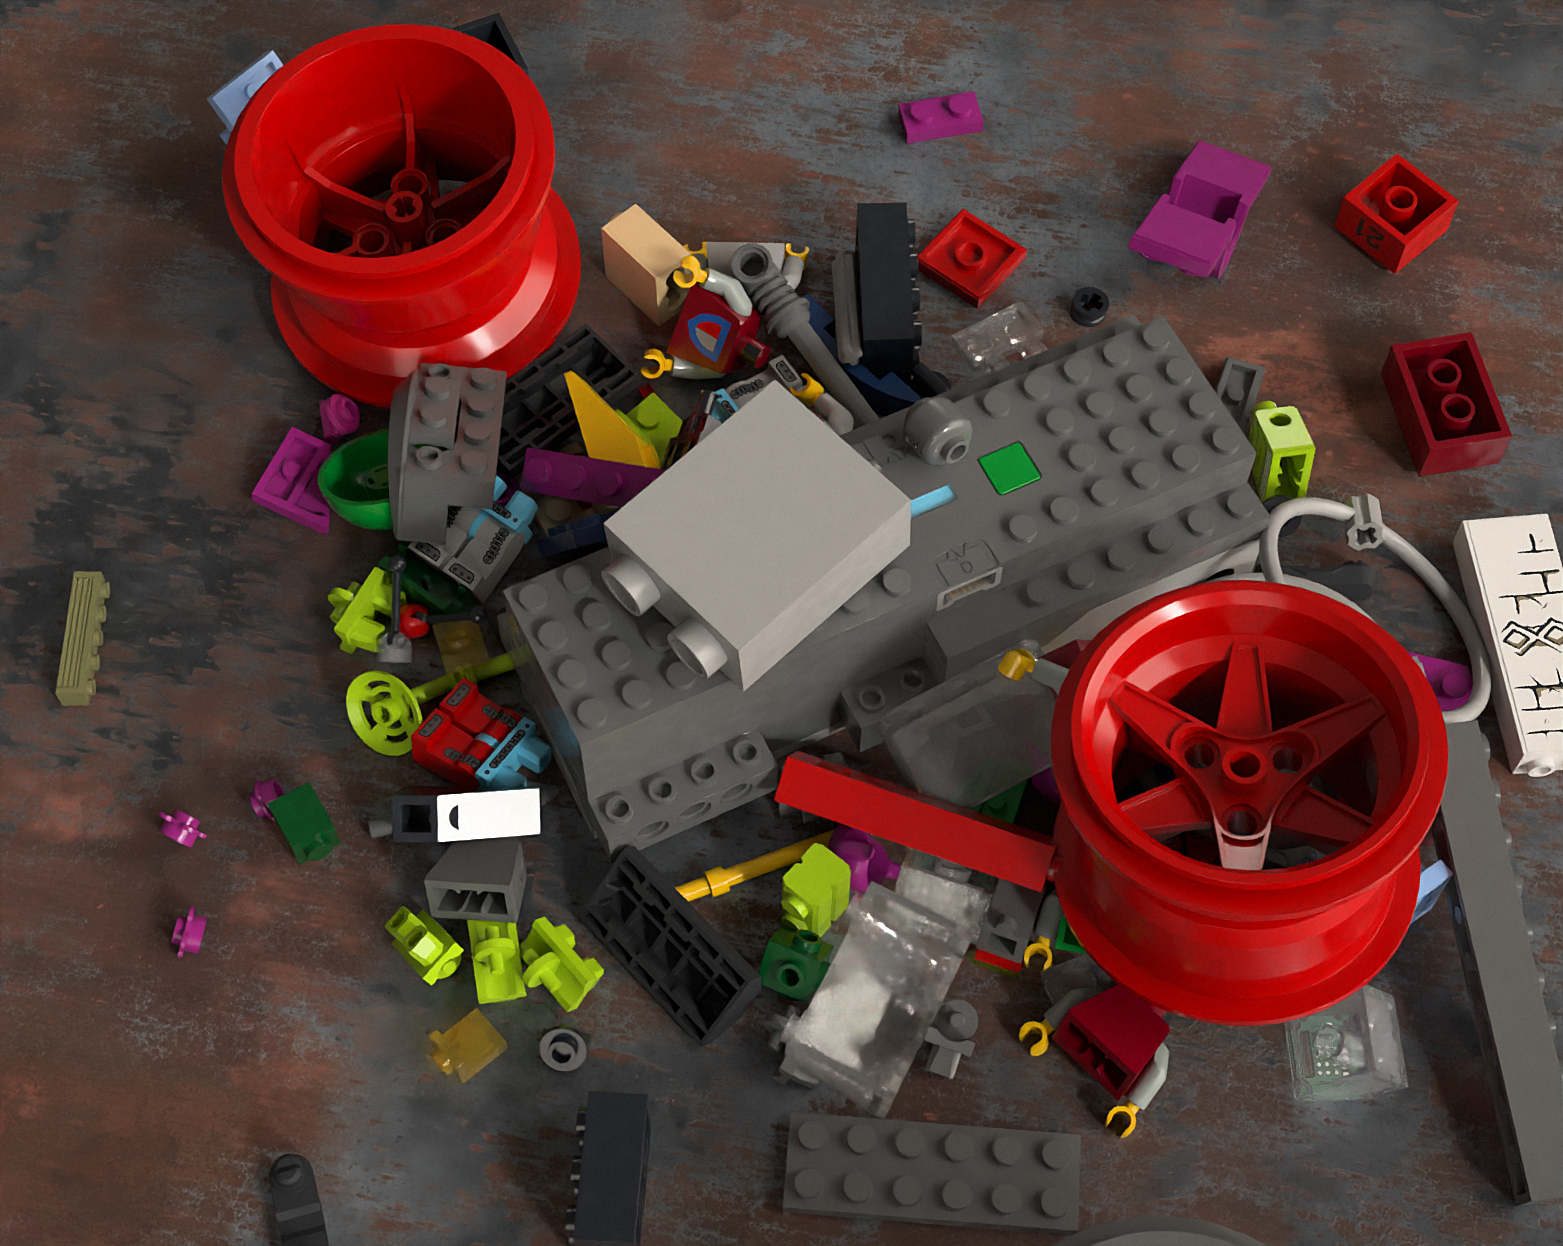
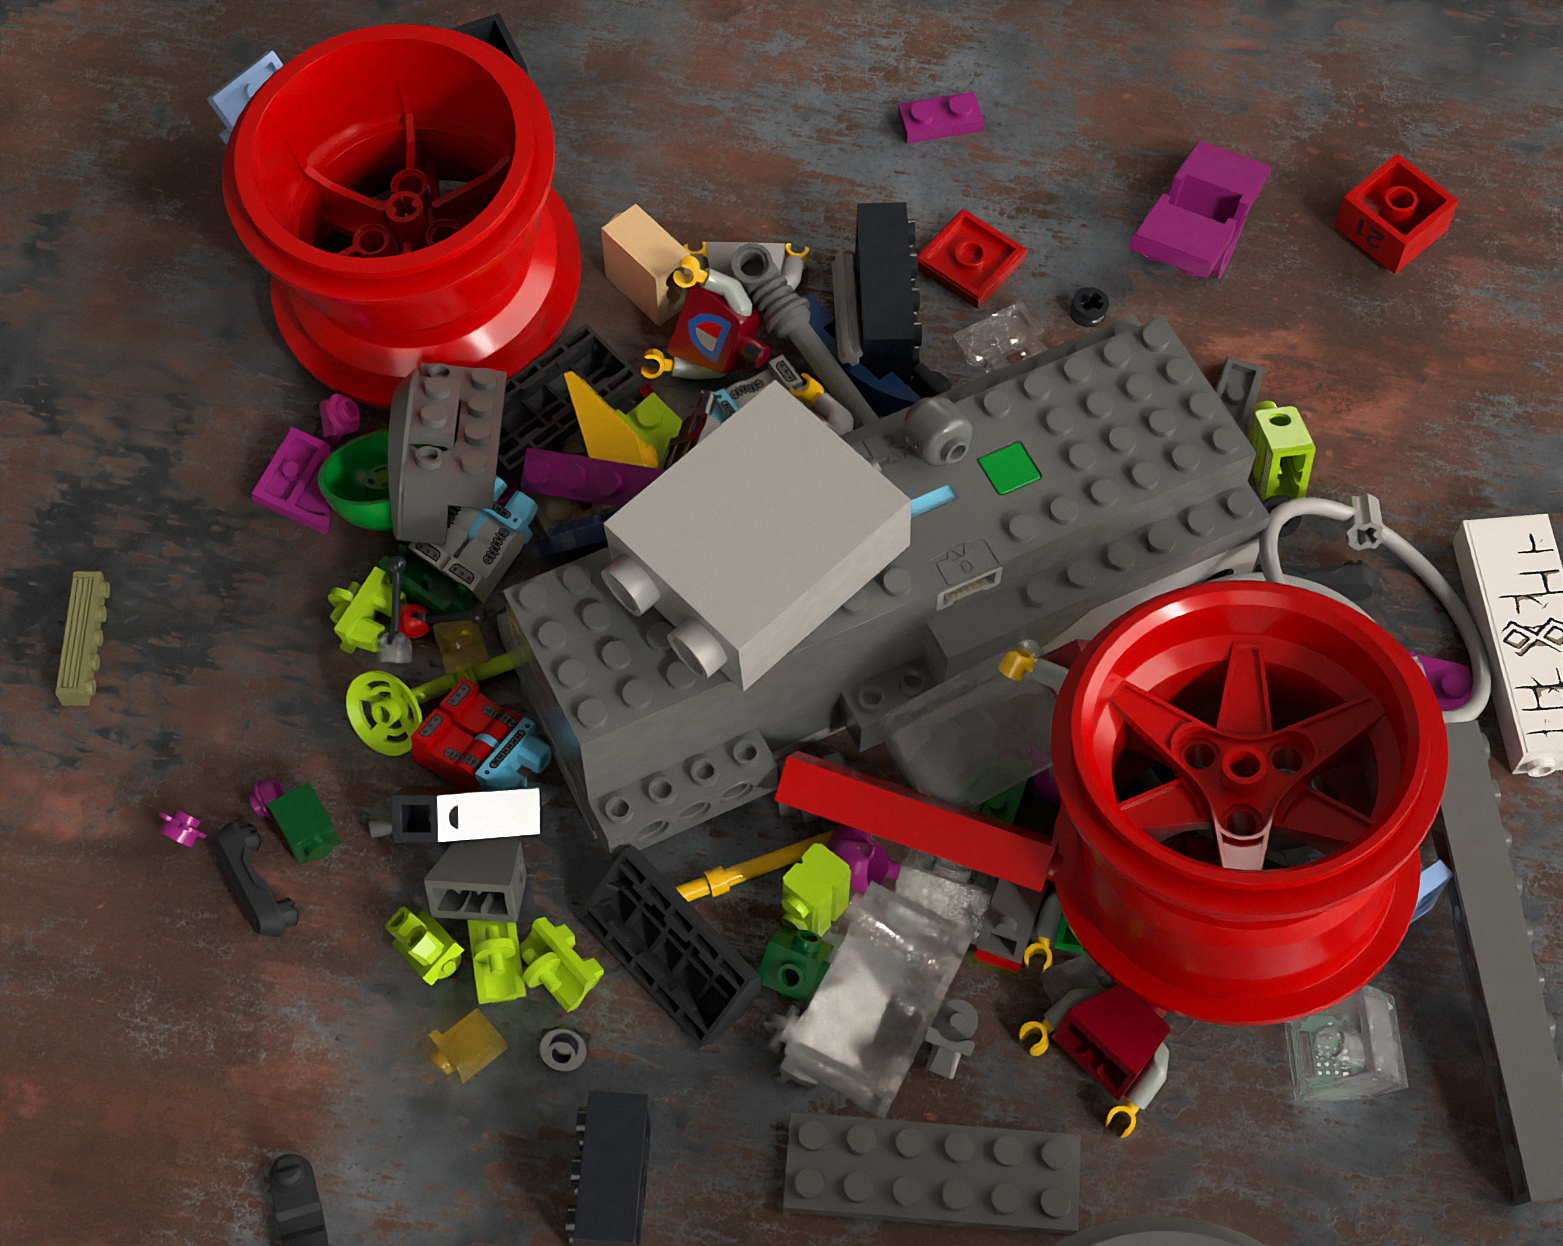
(189, 932): magenta plate -> none
(265, 914): none -> black piece
(1445, 404): dark red brick -> none

